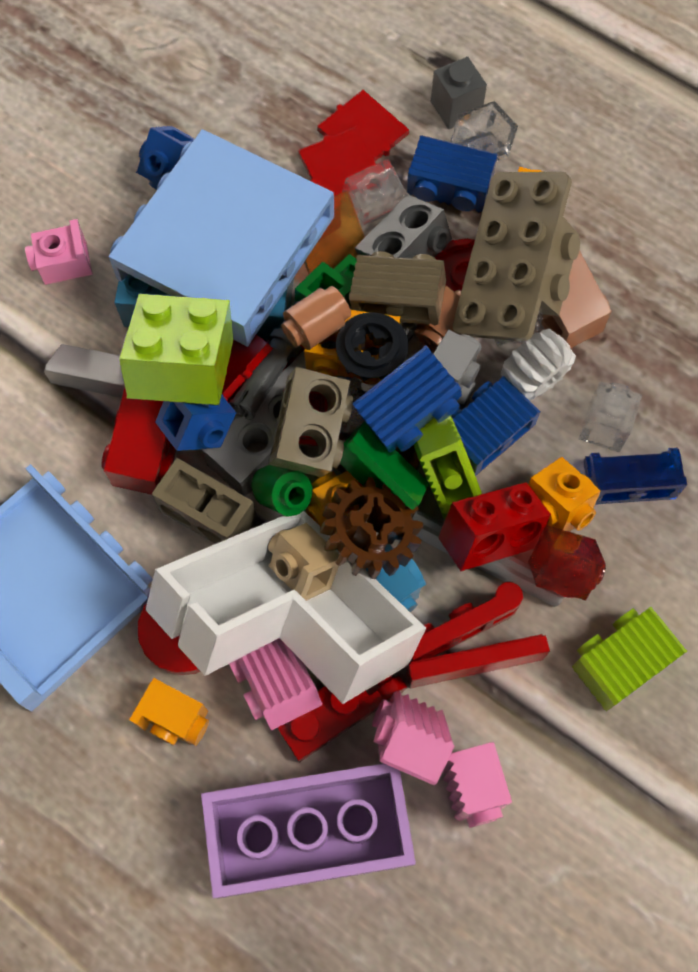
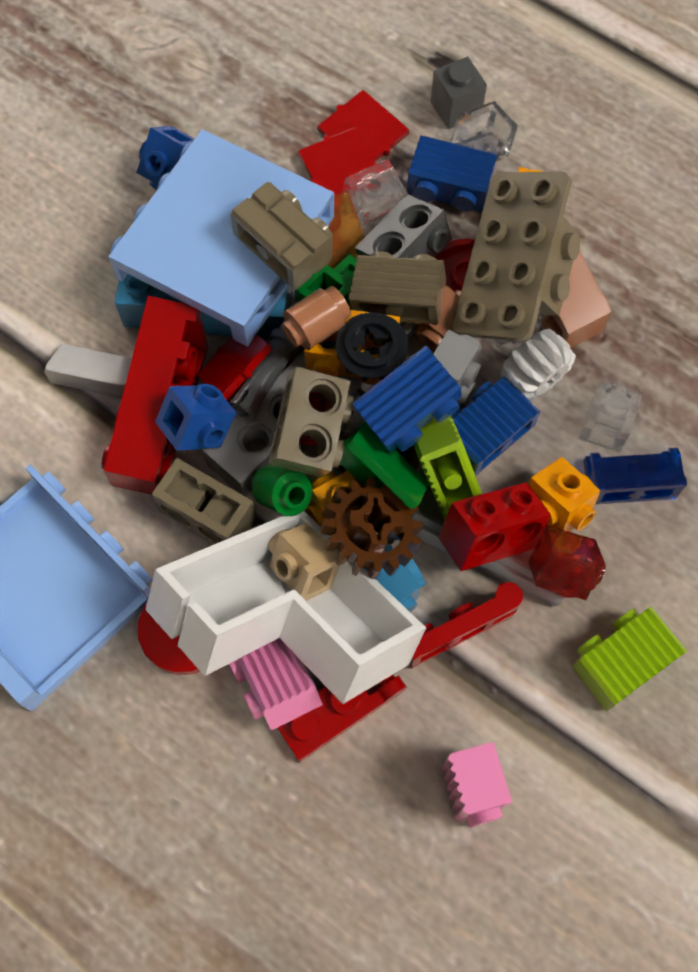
(59, 253): bright pink brick -> none
(171, 713): light orange brick -> none
(177, 349): lime brick -> none
(283, 234): none -> dark tan brick
(306, 830): lavender brick -> none
(412, 737): bright pink brick -> none
(477, 660): red tile -> none

